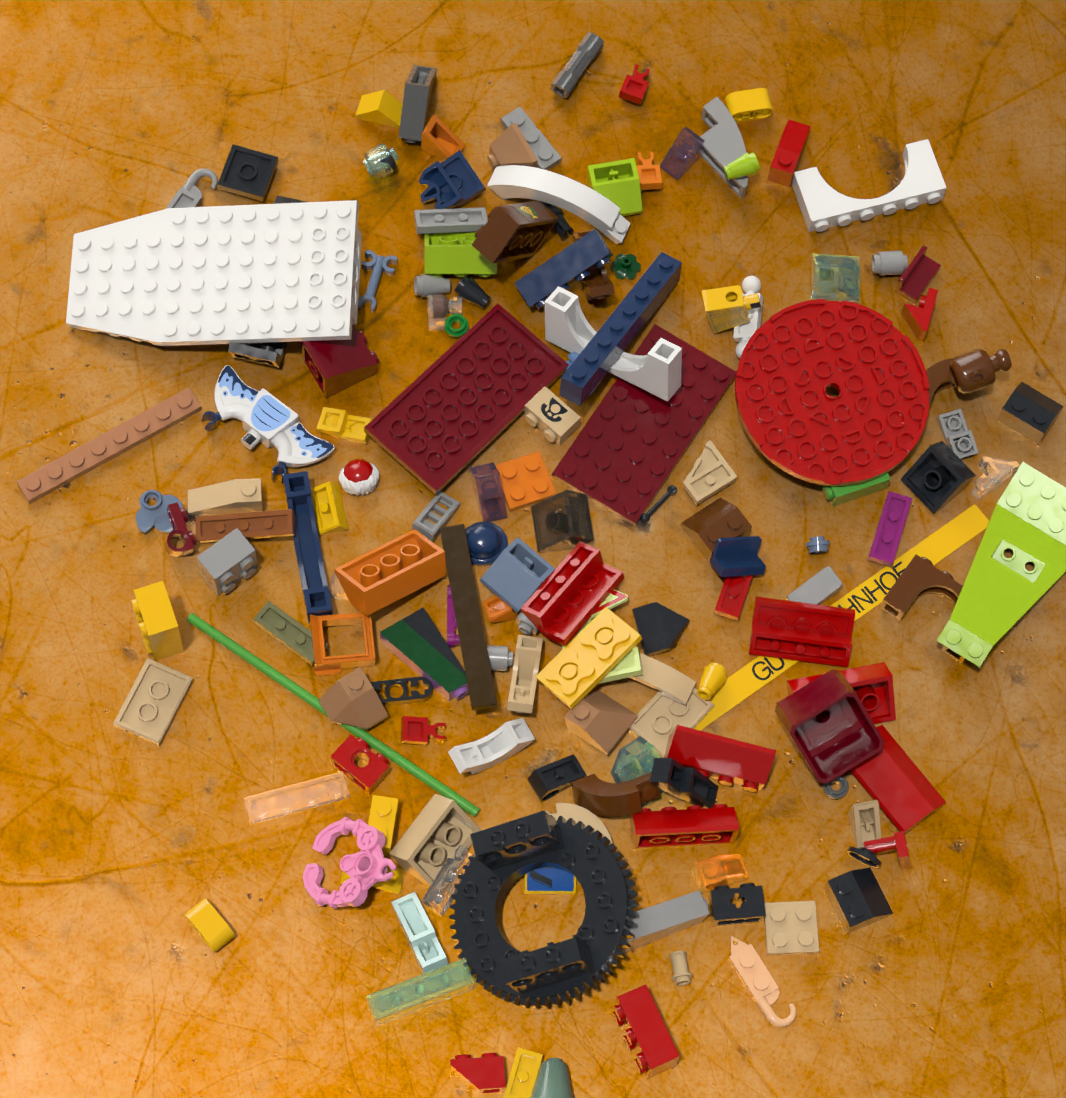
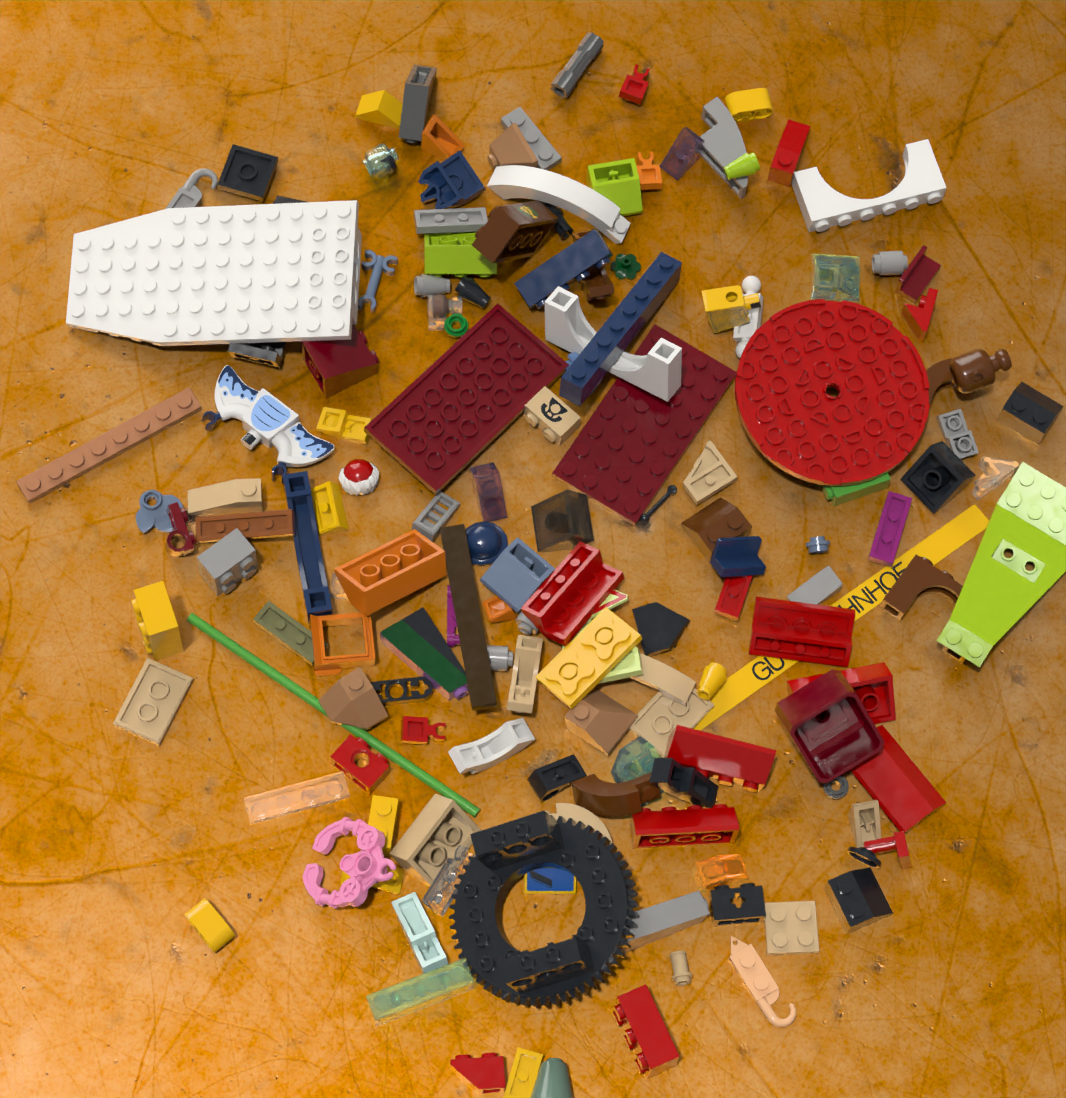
(525, 481): orange plate -> none

